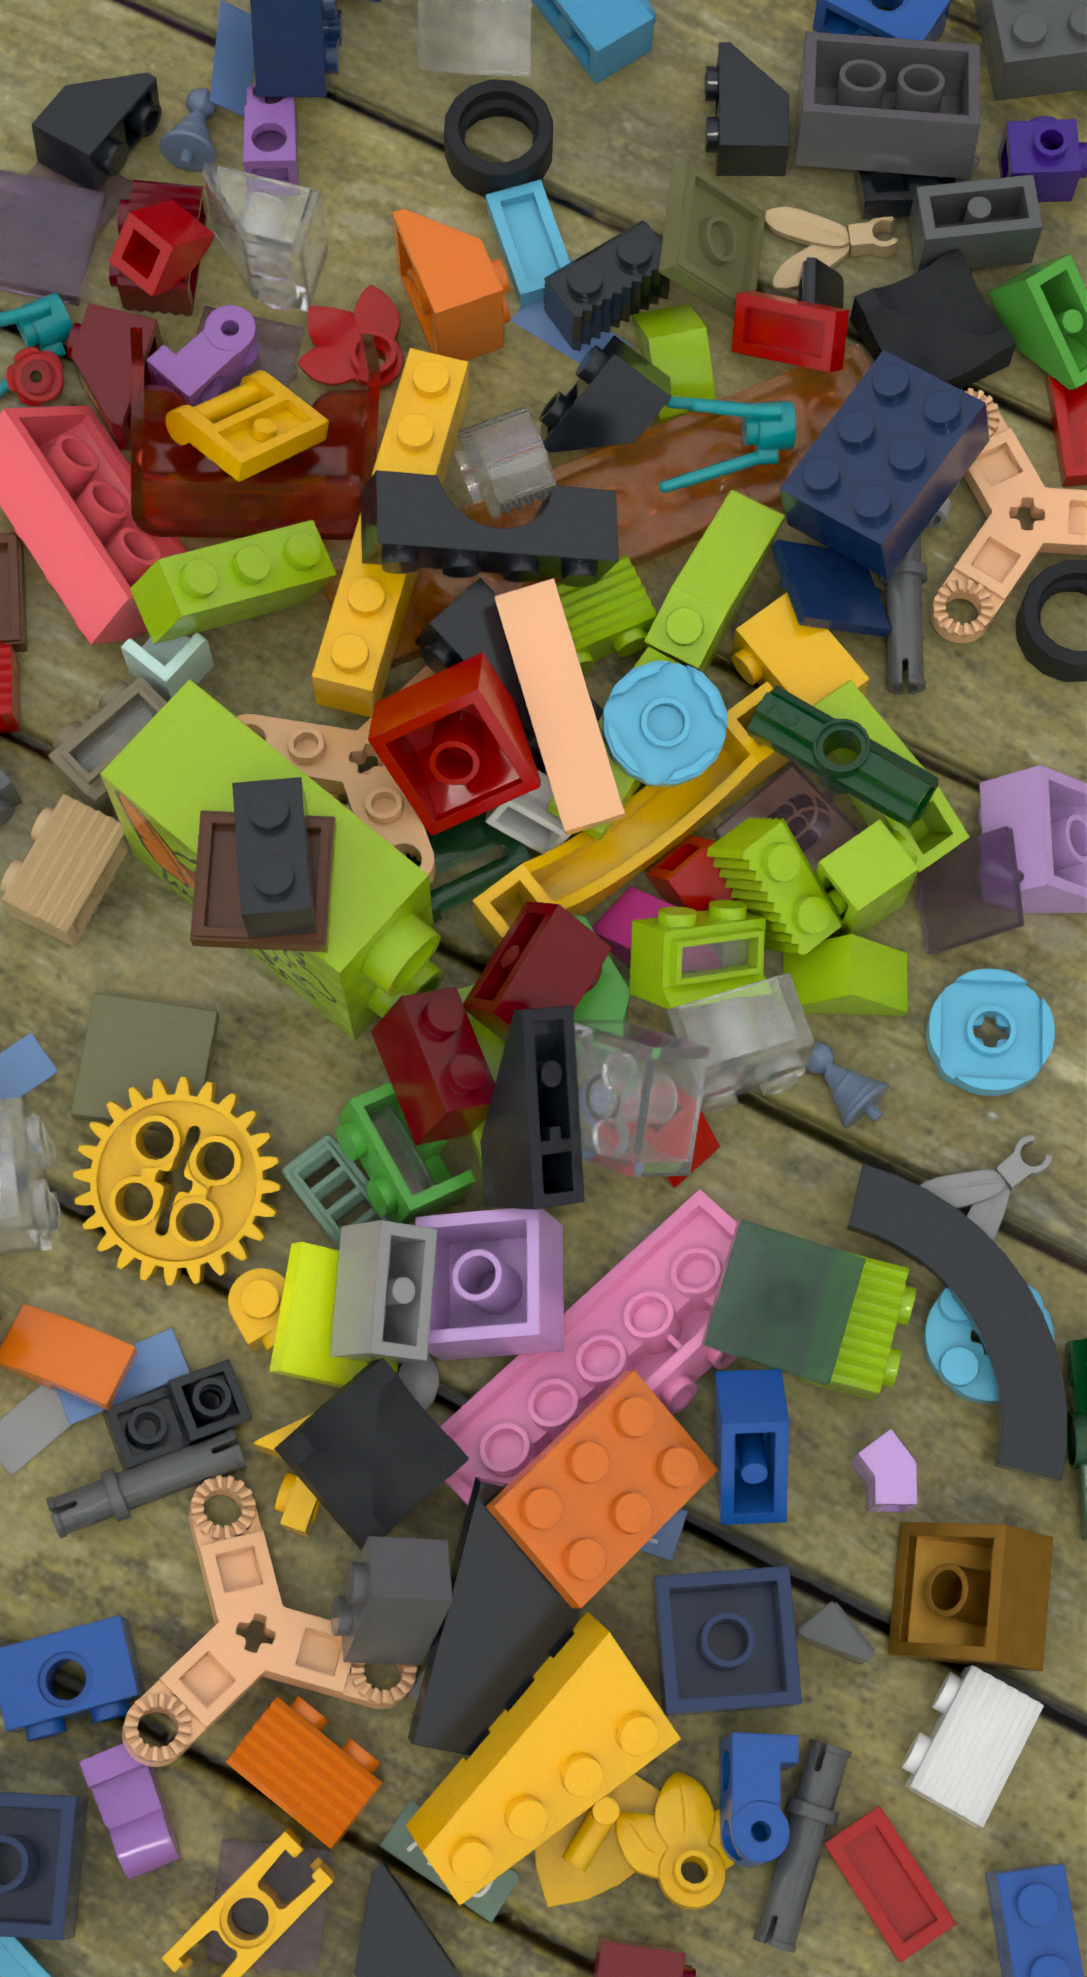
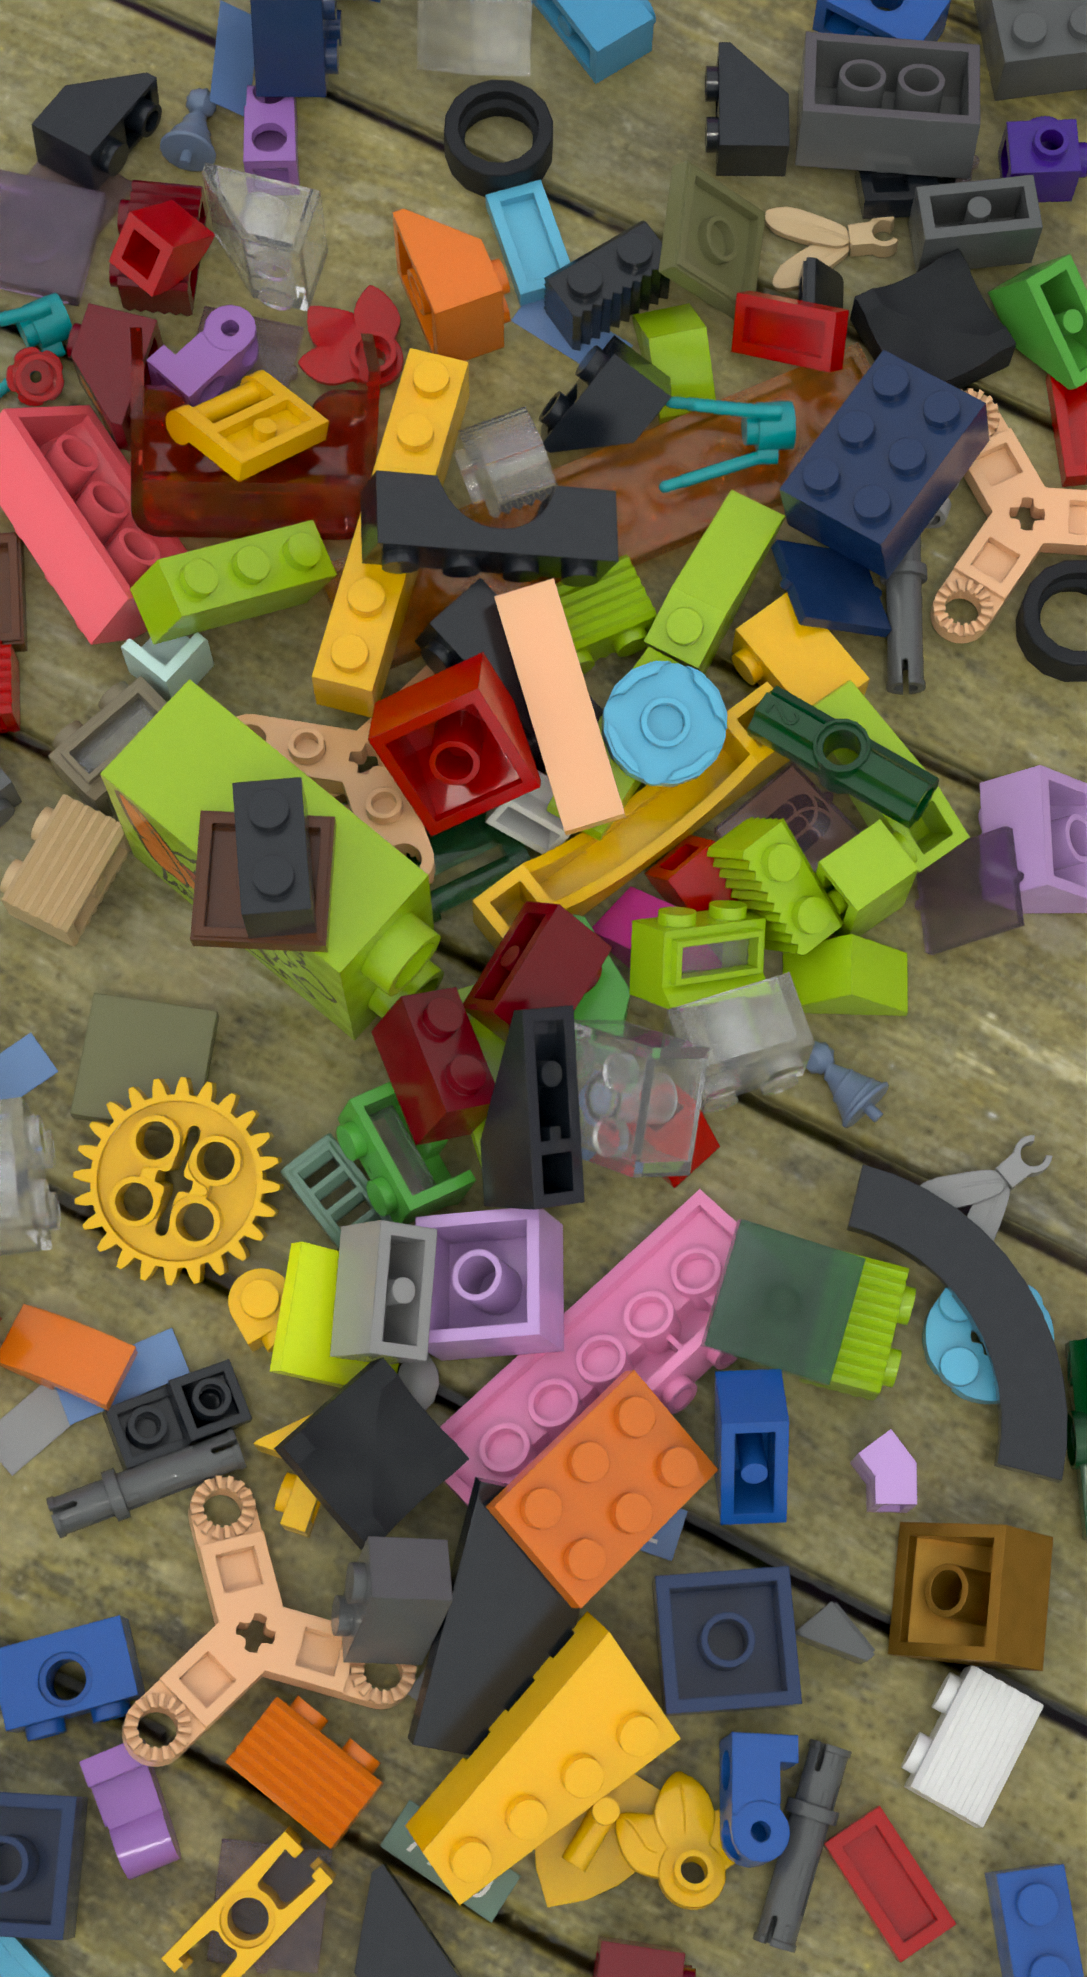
(1015, 1007): medium azure plate -> none

